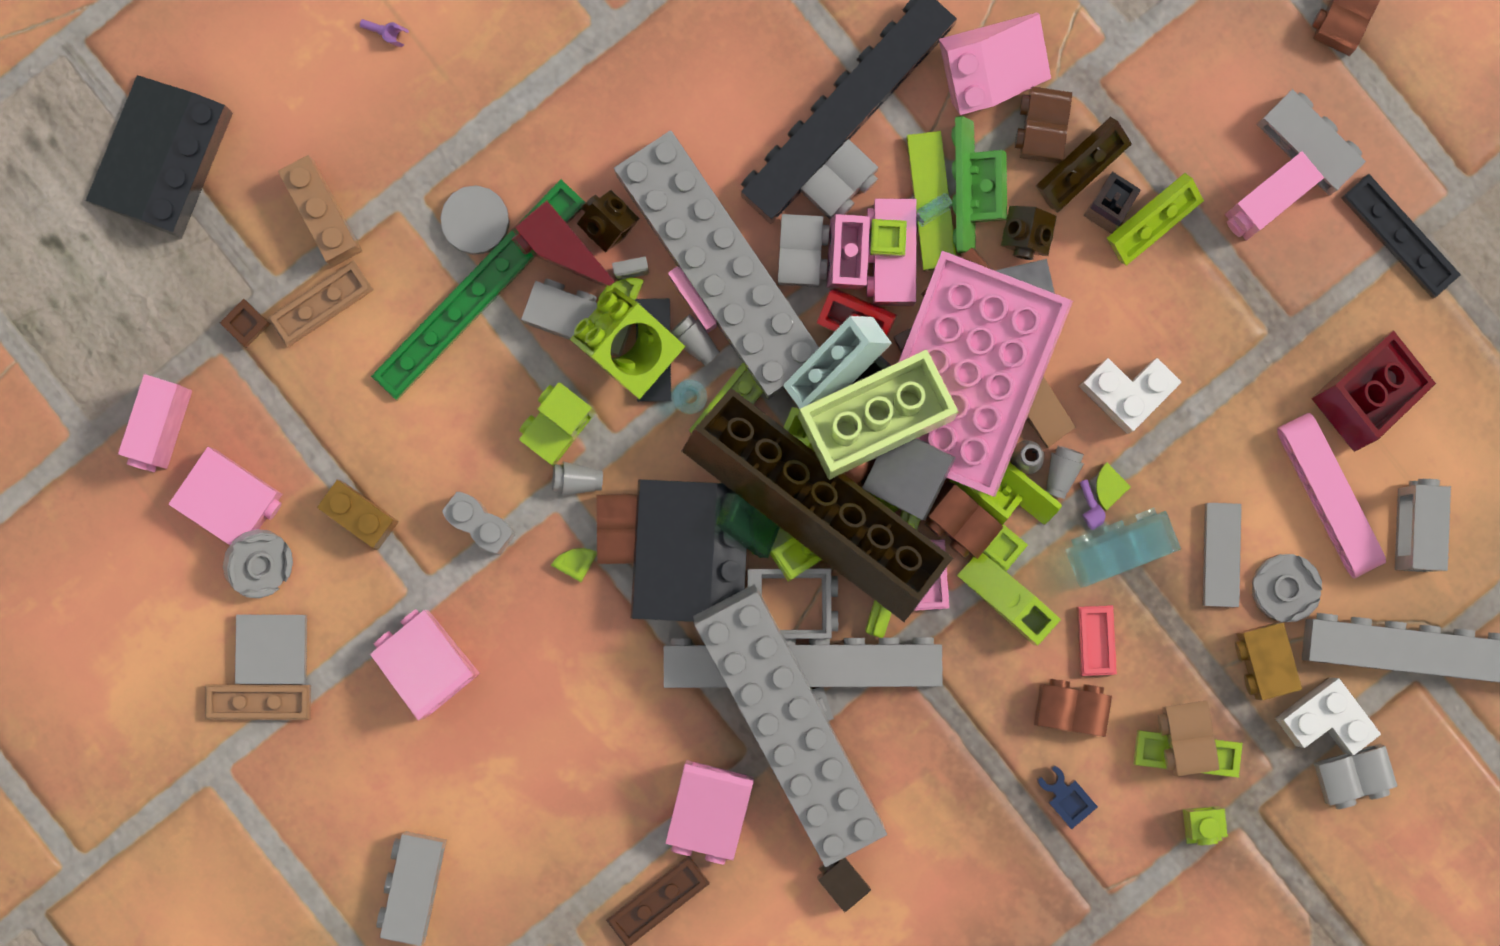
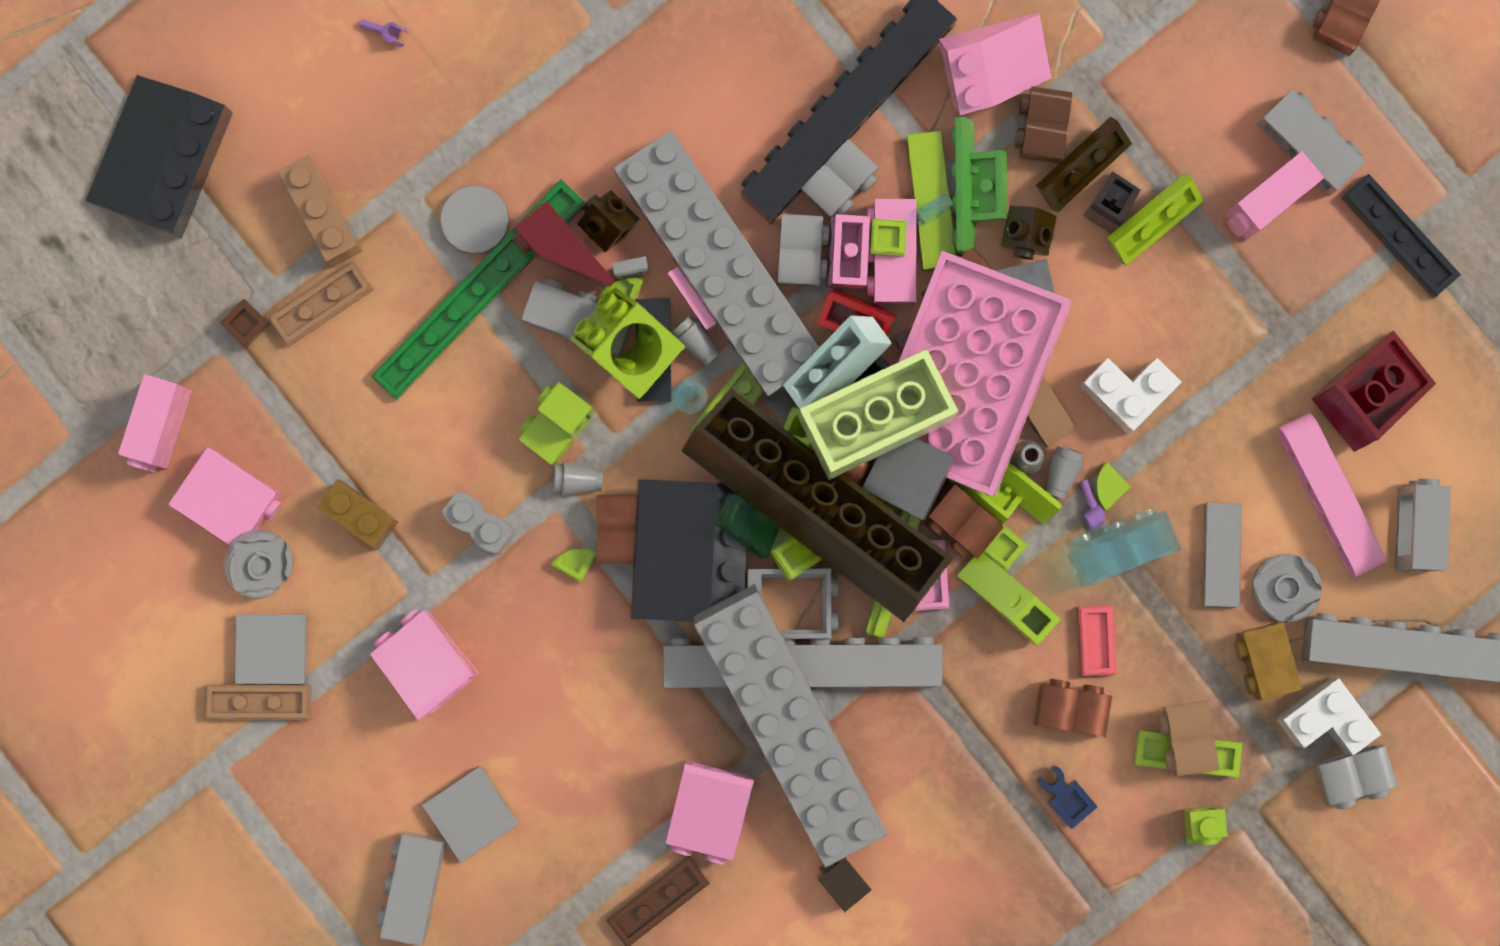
(470, 814): none -> light grey tile

